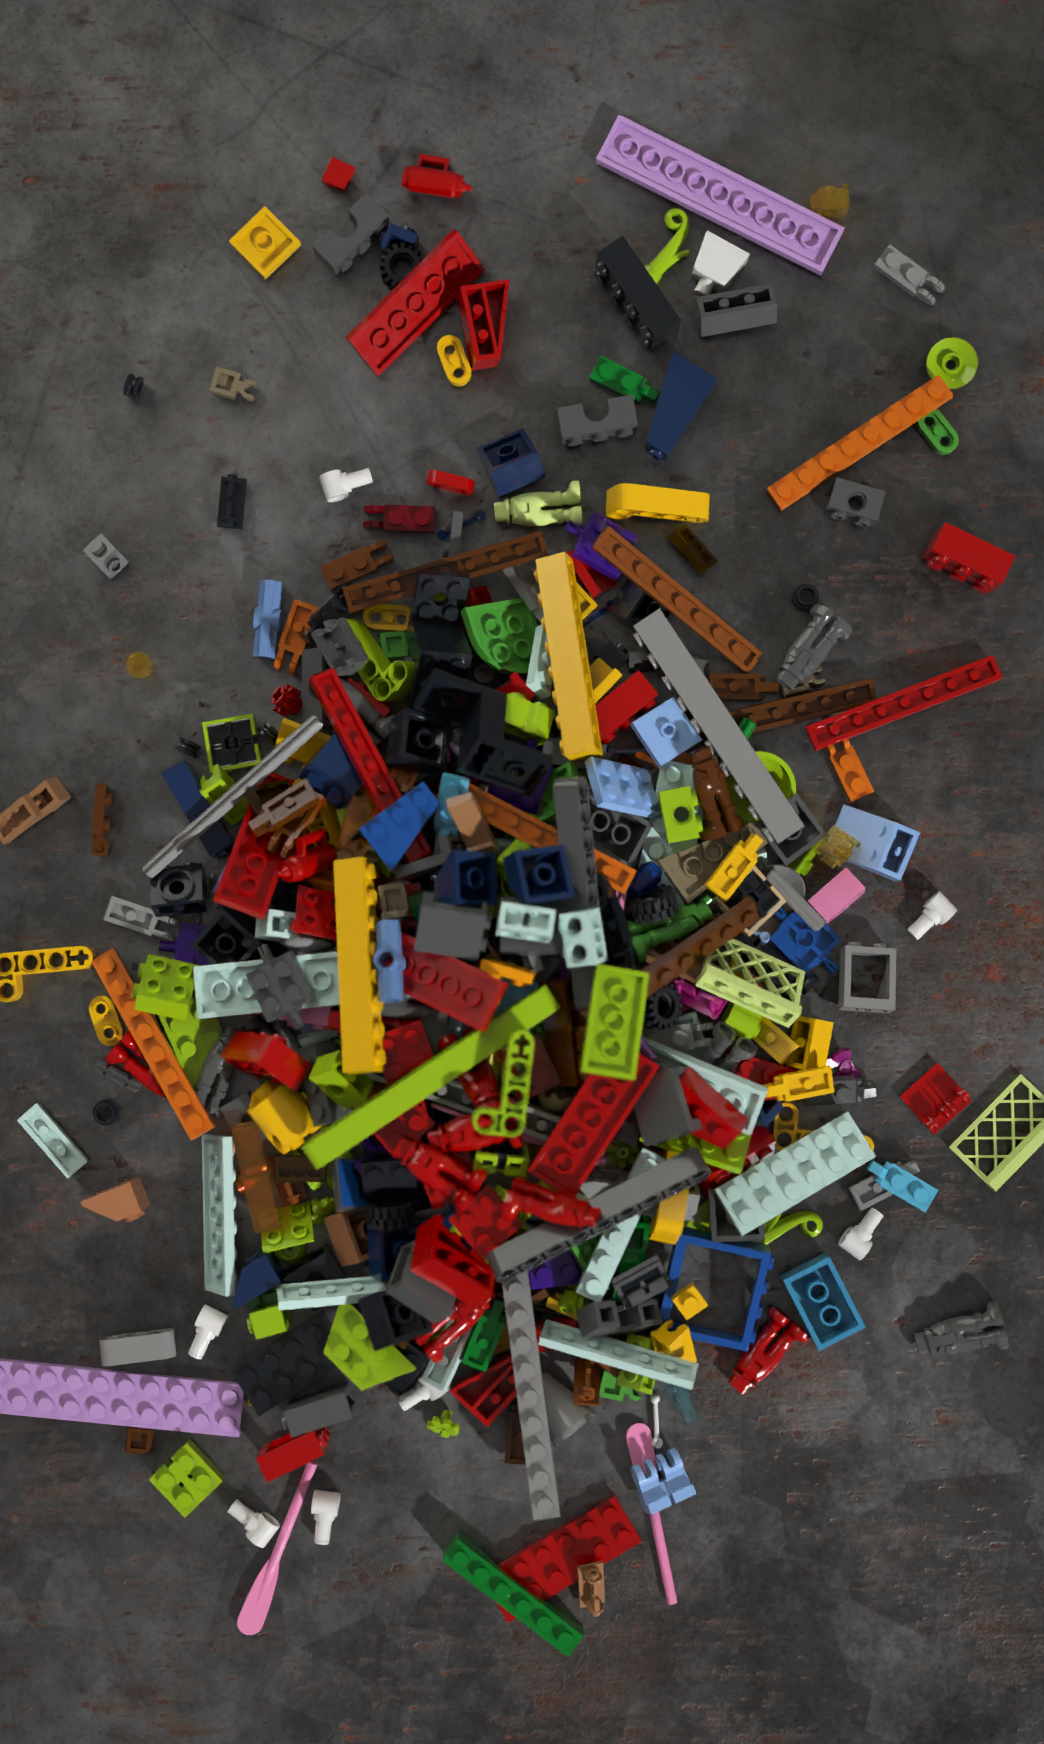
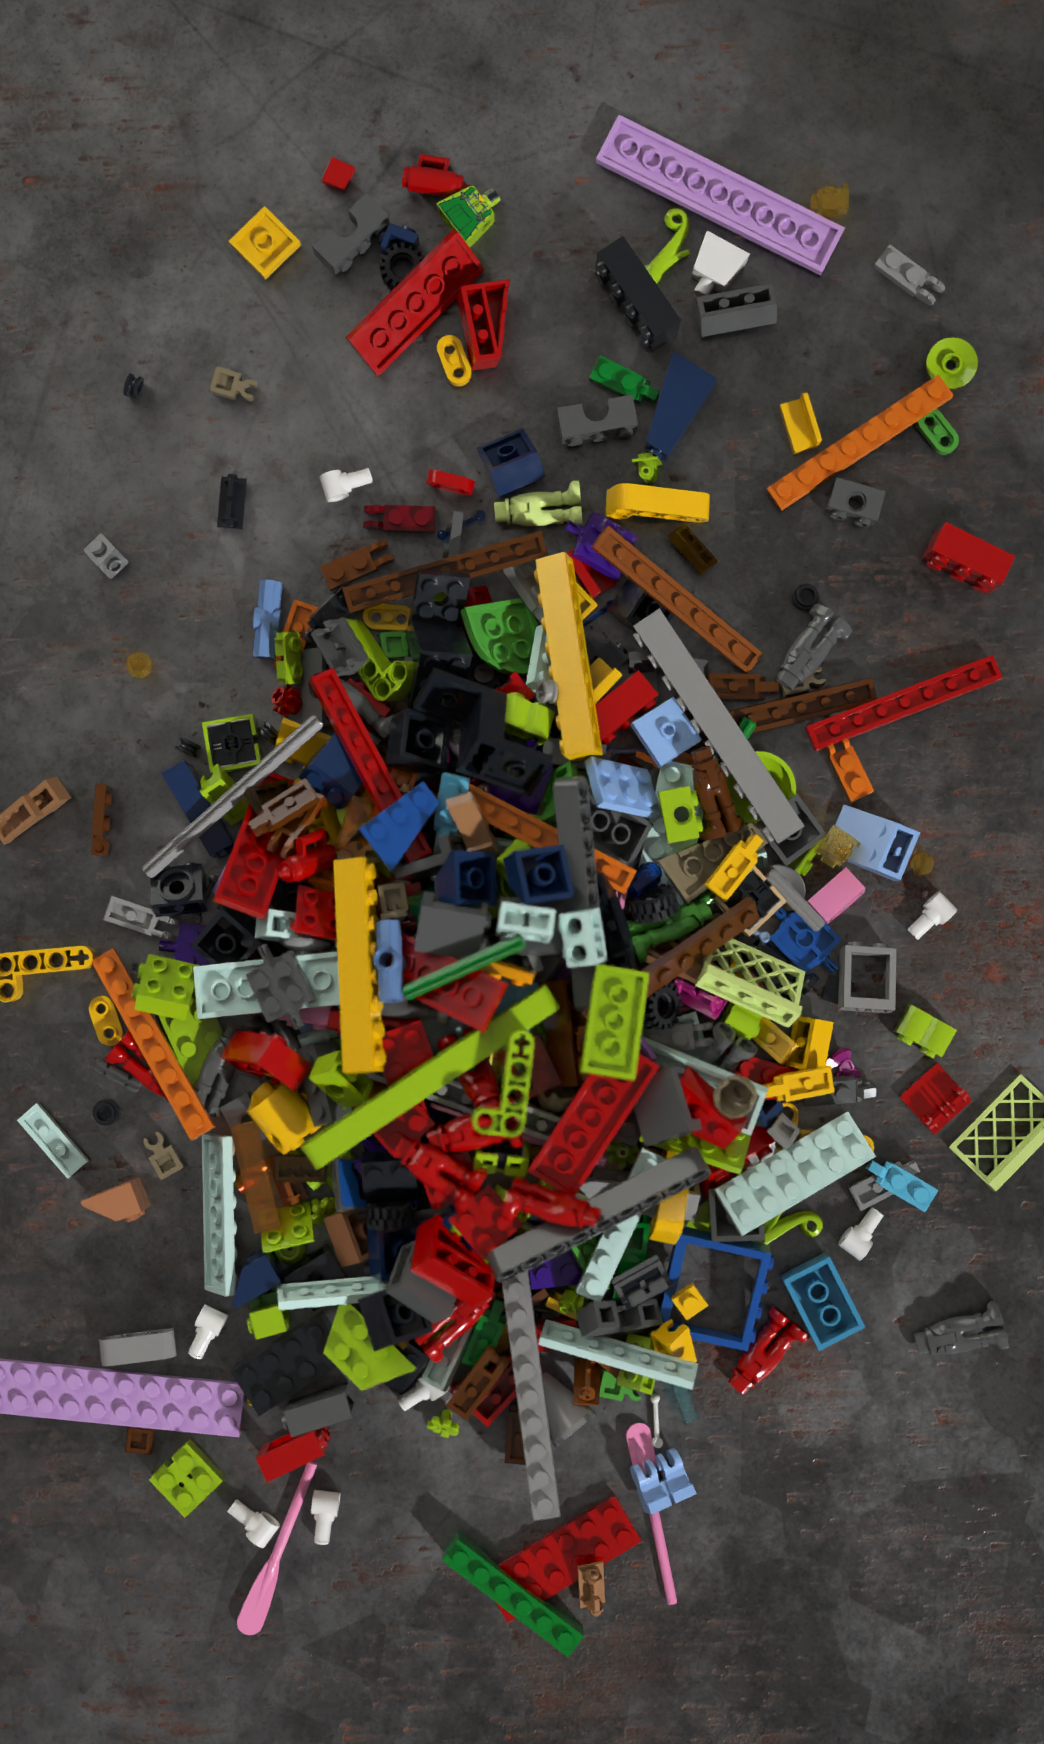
(165, 1159): none -> dark tan plate
(289, 645): none -> lime hinge
(463, 966): none -> green axle
(469, 212): none -> torso
(477, 1383): none -> reddish brown plate
(546, 691): none -> light grey bush
(647, 466): none -> lime hinge
(735, 1096): none -> dark tan hair
(783, 1130): none -> light grey plate
(800, 424): none -> yellow panel
(922, 863): none -> clear yellow plate
(924, 1031): none -> lime brick

